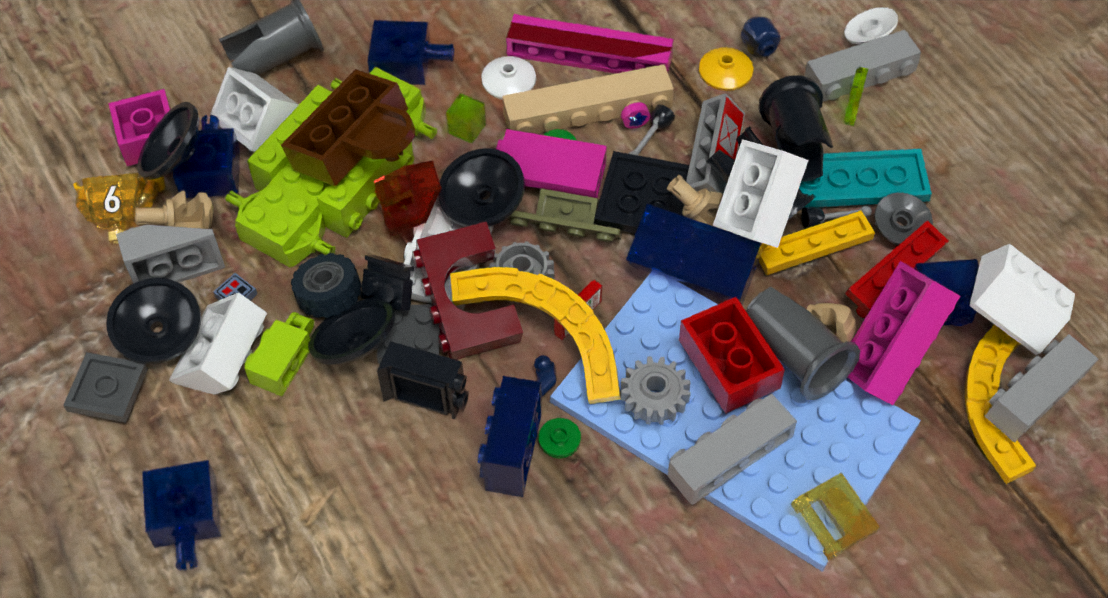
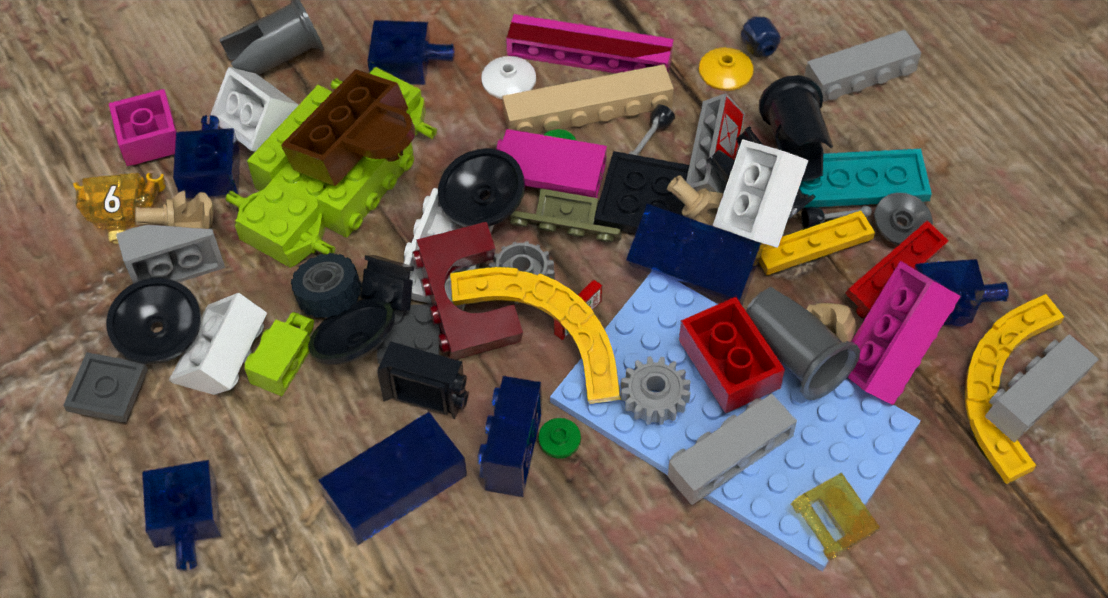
(169, 142): black dish -> none
(234, 285): sand blue tile -> none
(393, 478): none -> clear blue brick
(408, 196): clear red slope -> none
(466, 118): clear neon green brick -> none
(545, 373): dark blue arm -> none
(635, 115): dark pink tile -> none
(855, 96): clear neon green tile -> none
(871, 25): white dish -> none
(1021, 298): white slope -> none

